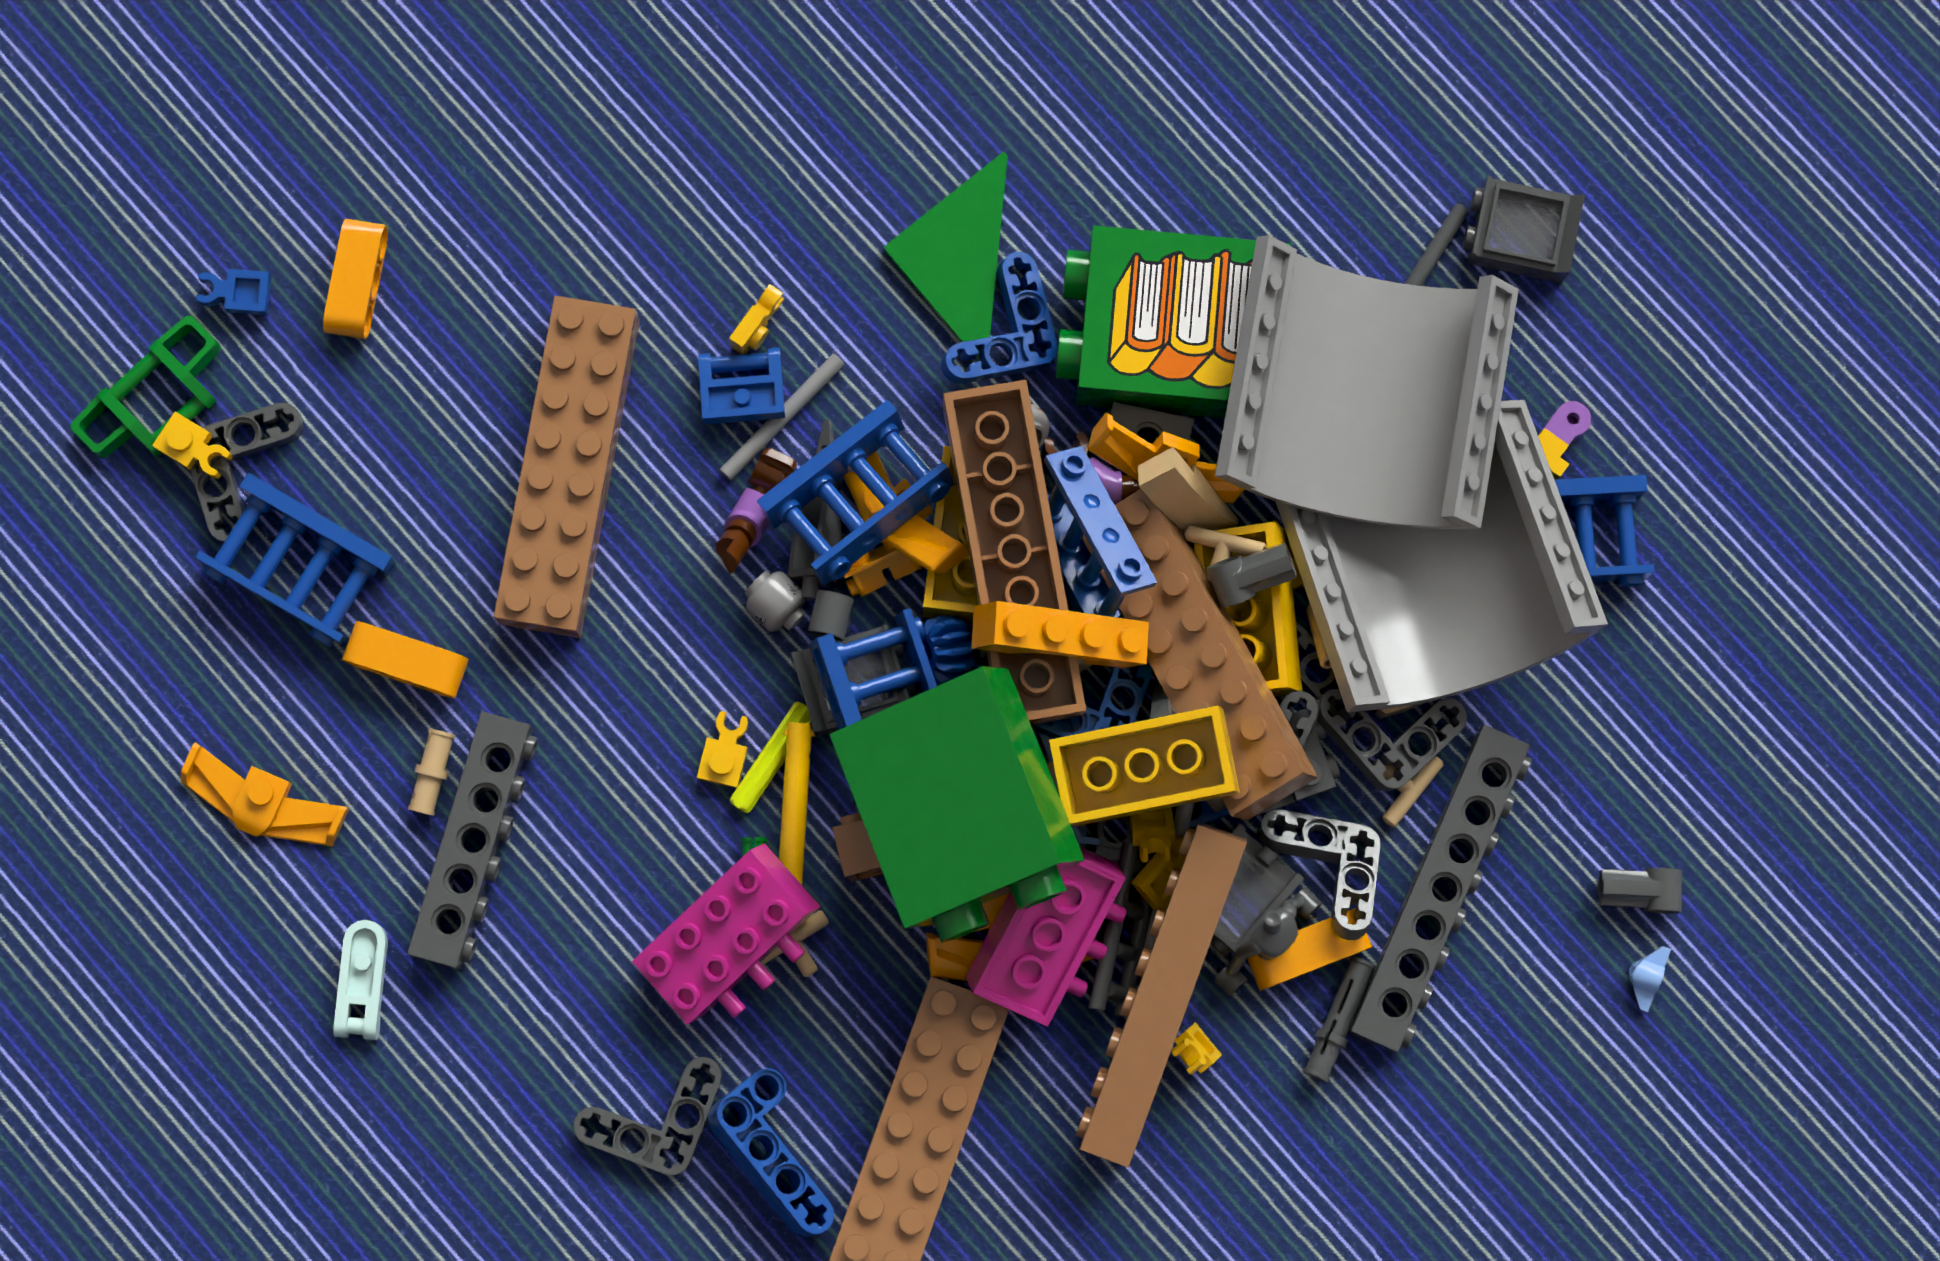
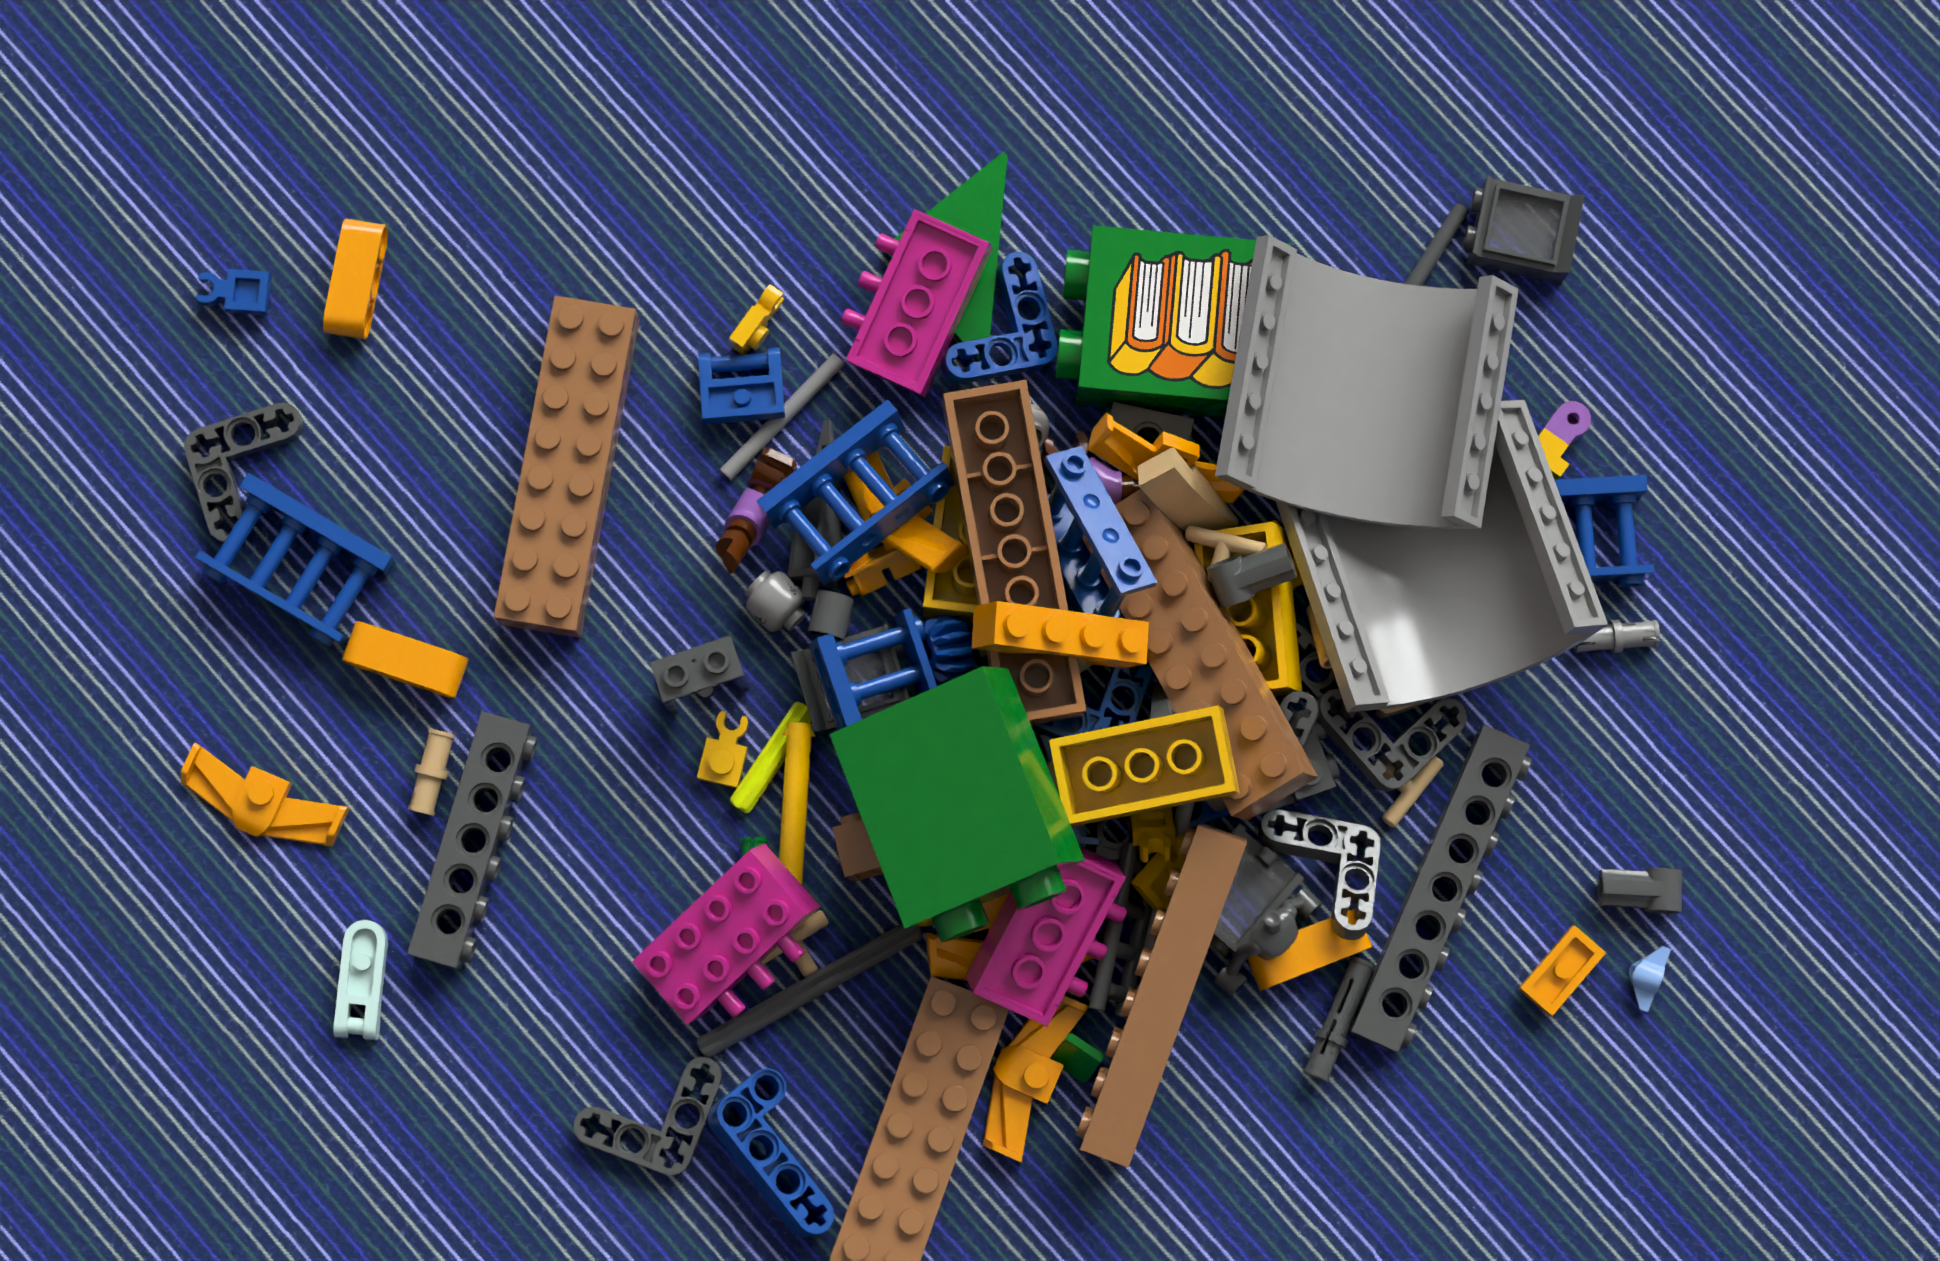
(158, 354): green bar -> none
(188, 443): yellow plate -> none
(697, 671): none -> dark grey window
(807, 989): none -> dark grey axle
(916, 301): none -> dark pink piece
(1026, 1073): none -> light orange plate
(1078, 1057): none -> green slope
(1196, 1049): yellow plate -> none
(1561, 970): none -> light orange plate
(1622, 635): none -> light grey pin

